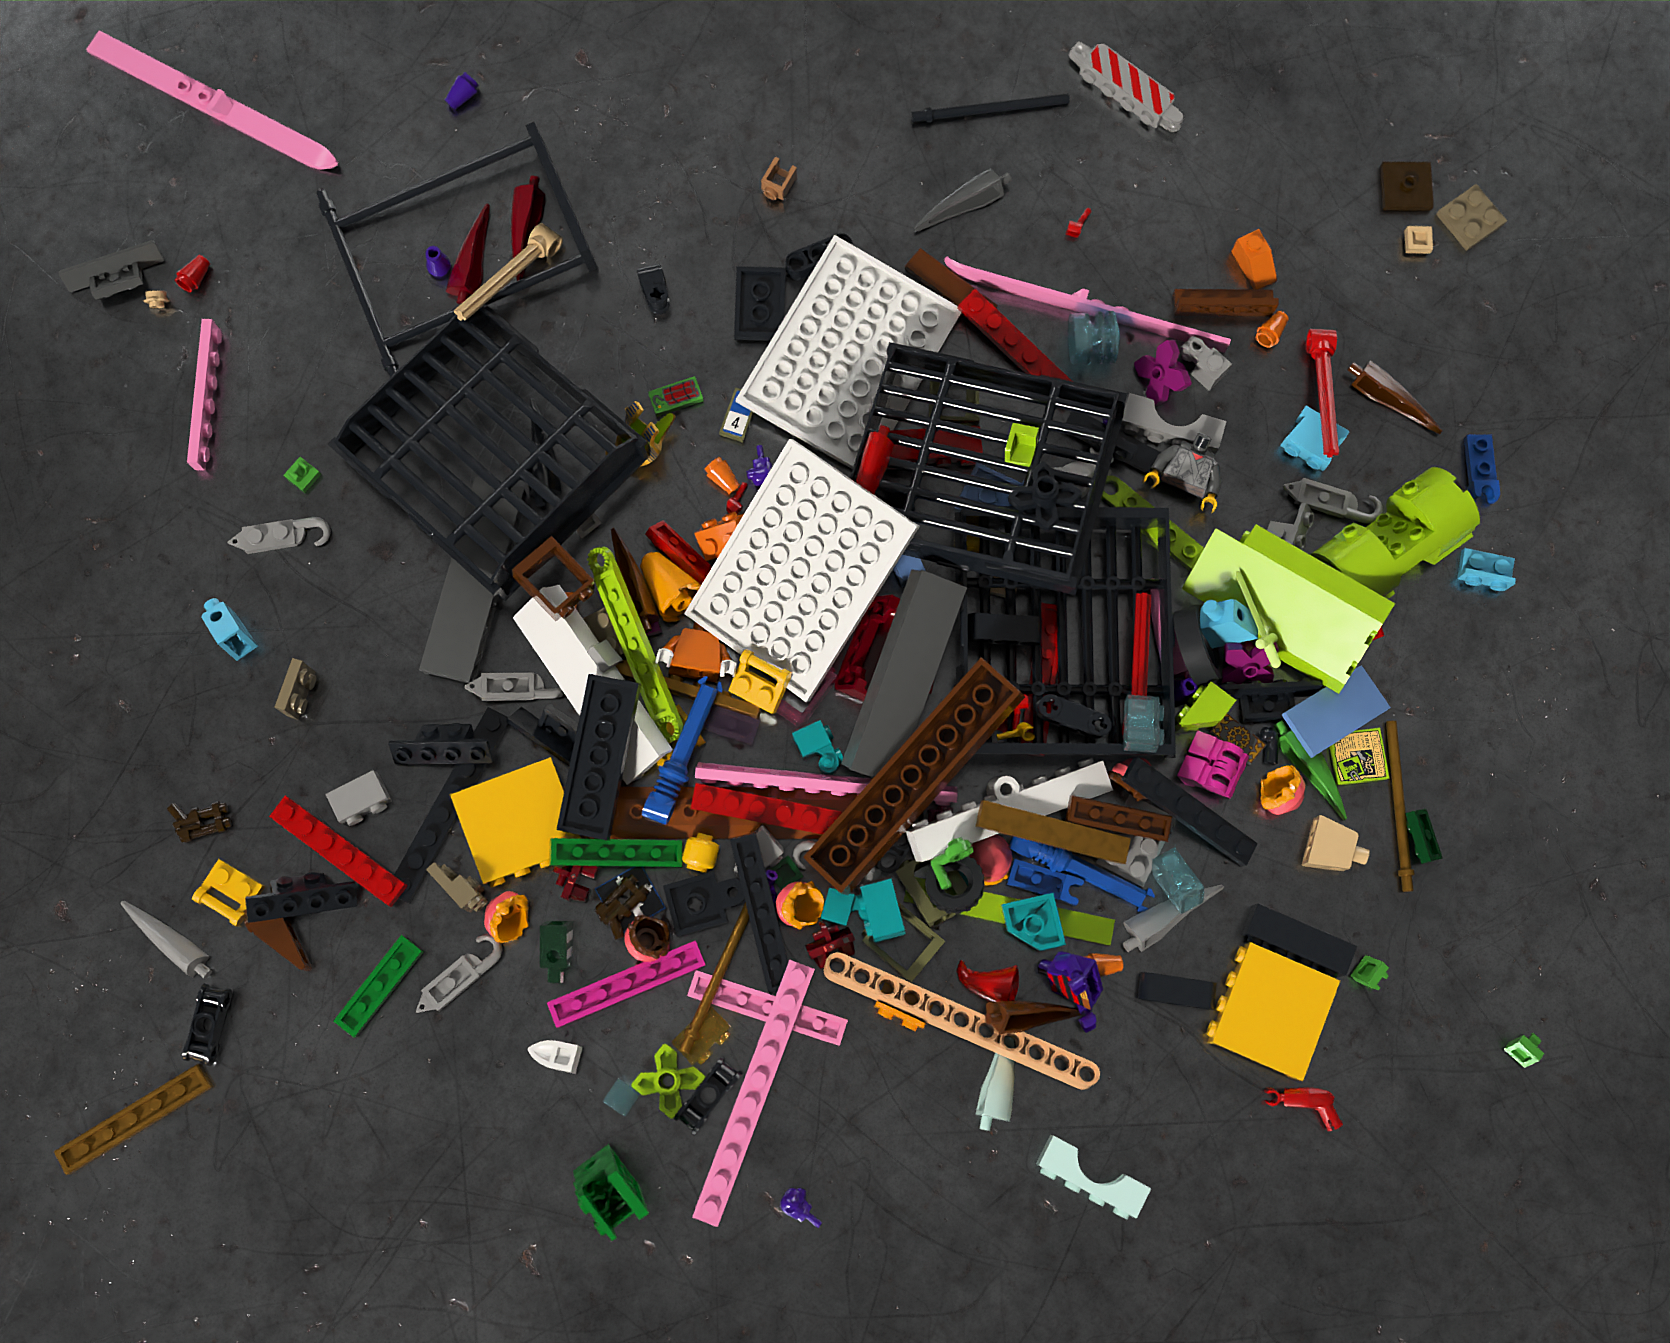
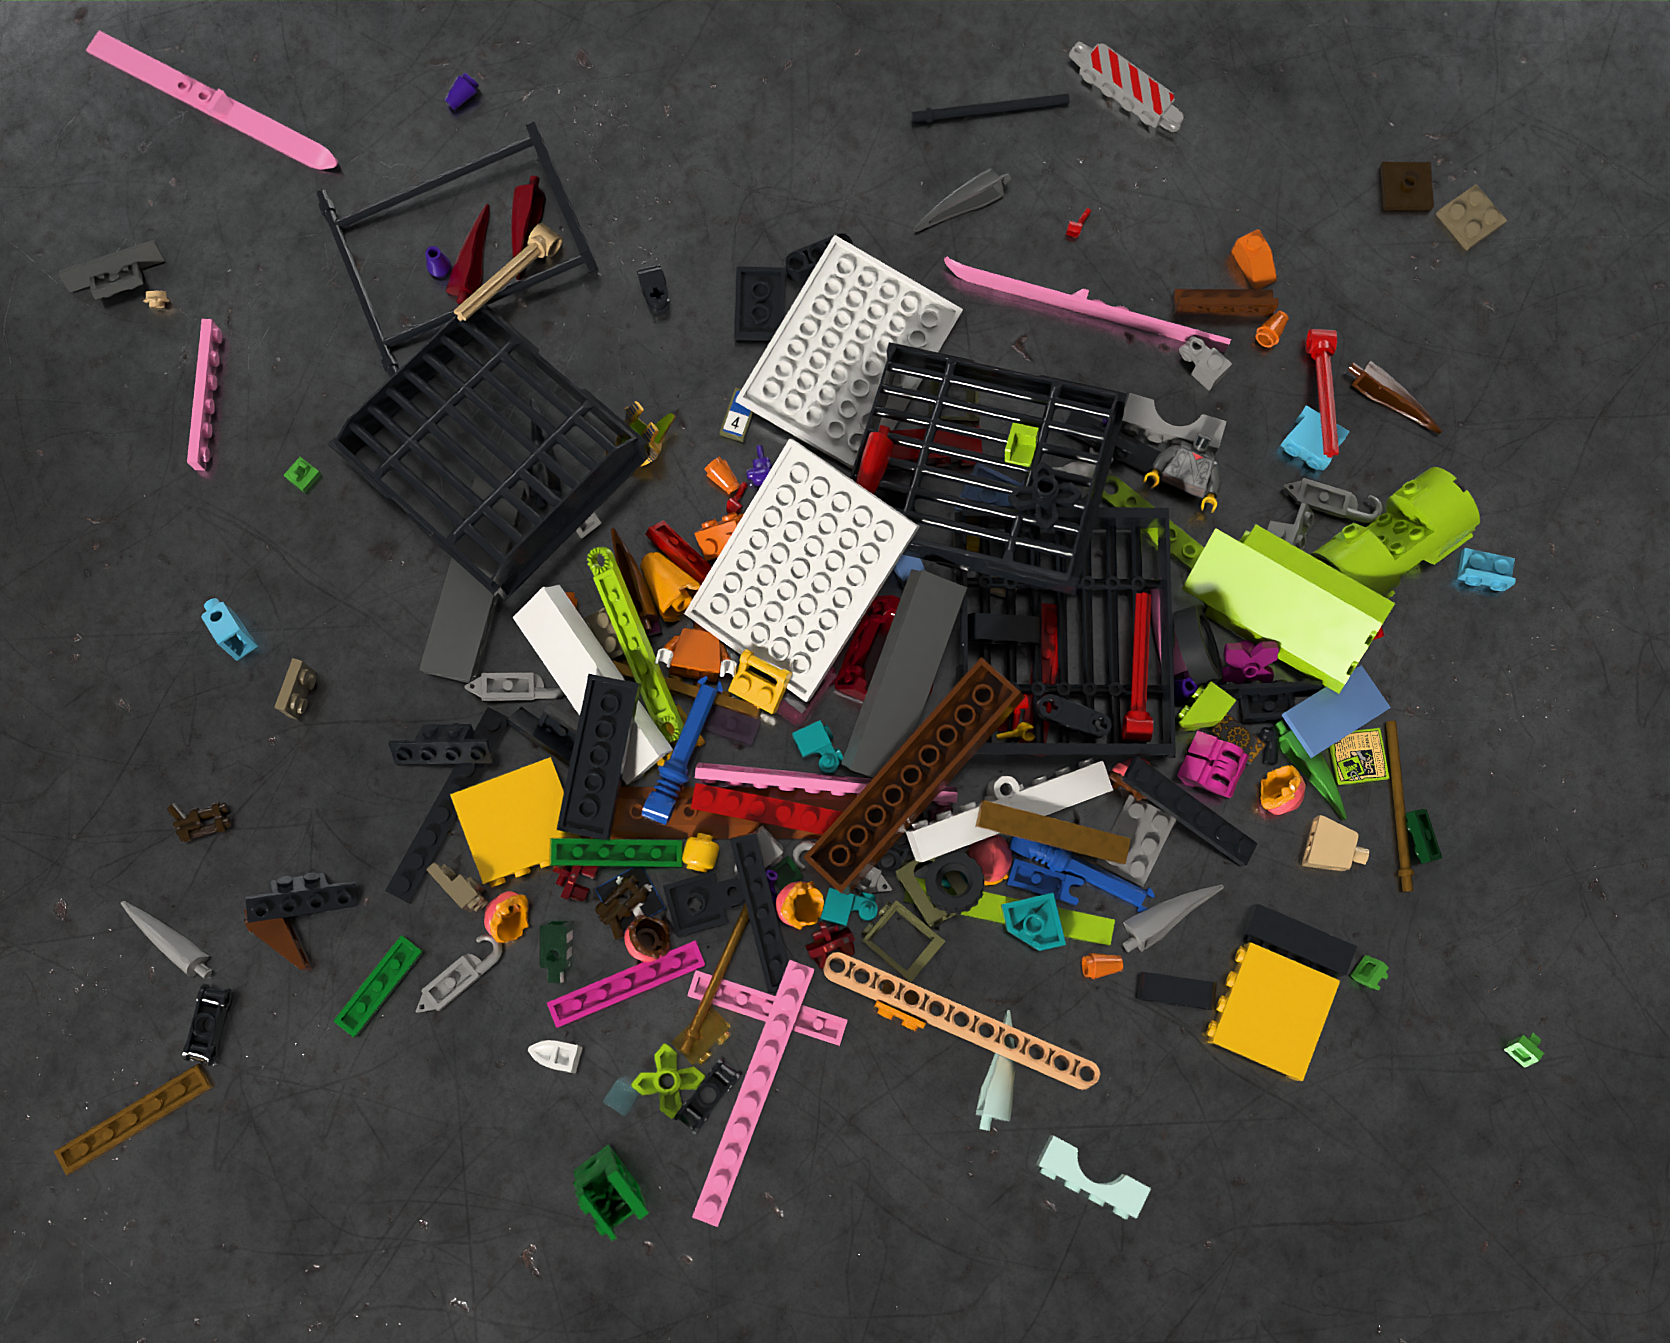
(192, 274): red cone -> none
(232, 884): yellow plate -> none
(278, 535): light grey plate -> none
(338, 851): red plate -> none
(359, 798): light grey brick -> none
(539, 558): reddish brown window -> none
(604, 655): light grey tile -> none
(675, 396): tile -> none
(778, 181): medium nougat window -> none
(795, 1205): dark purple piece -> none
(882, 910): teal brick -> none
(940, 278): reddish brown tile -> none
(956, 850): bright green plate -> none
(991, 985): red hat -> none
(1008, 337): red plate -> none
(1024, 1015): reddish brown piece -> none
(1075, 980): dark purple torso -> none
(1097, 337): clear light blue wheel -> none
(1118, 818): reddish brown tile -> none
(1142, 723): clear light blue brick -> none
(1163, 371): magenta plant -> none
(1177, 880): clear light blue brick -> none
(1227, 623): medium azure torso -> none
(1267, 641): yellowish green sword -> none
(1309, 1098): red arm -> none
(1418, 239): tan plate -> none
(1481, 467): blue plate -> none

